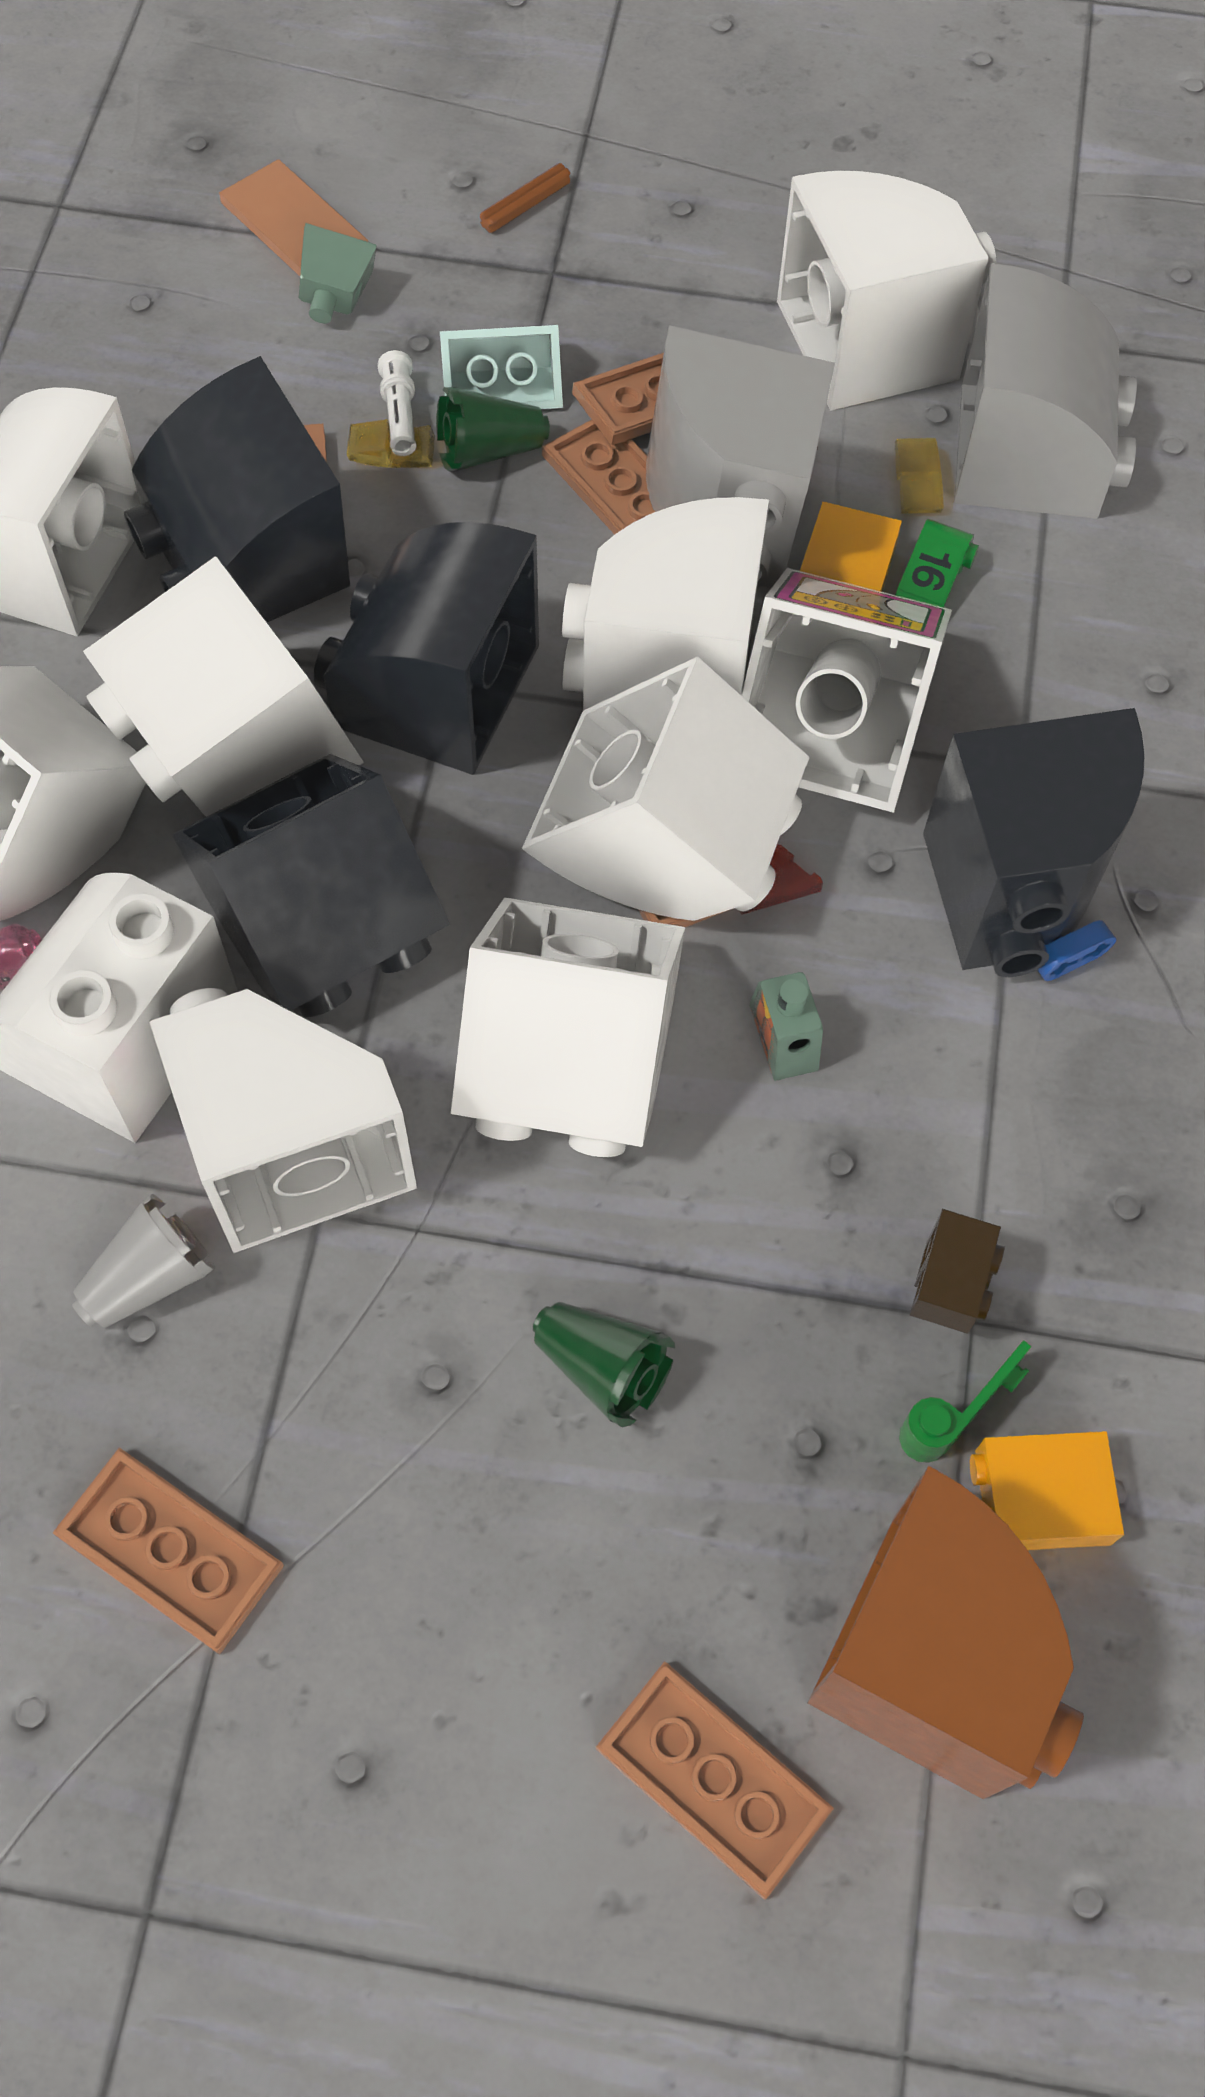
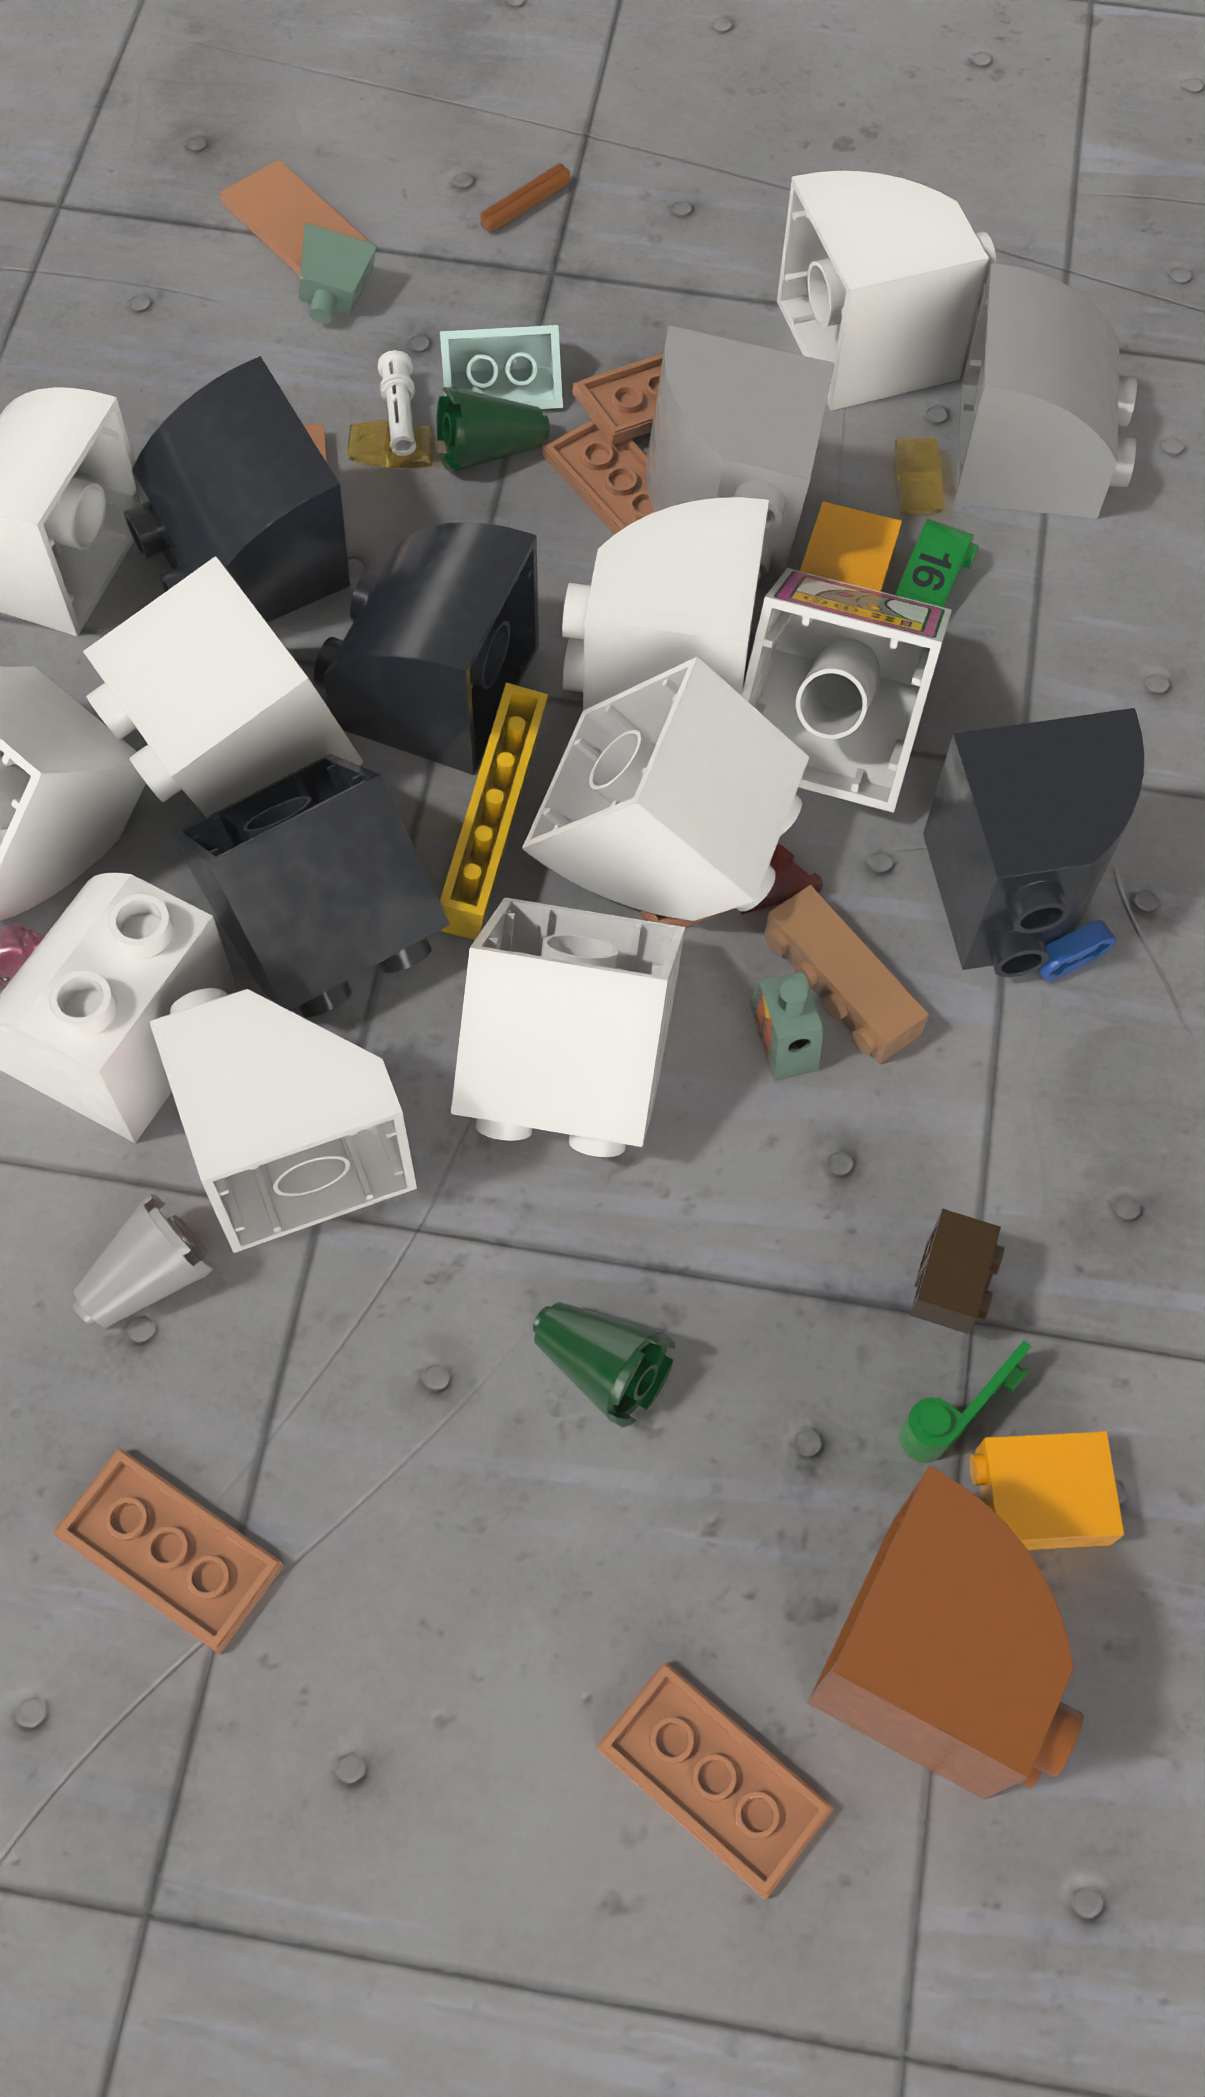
(492, 810): none -> yellow brick
(845, 975): none -> medium nougat brick

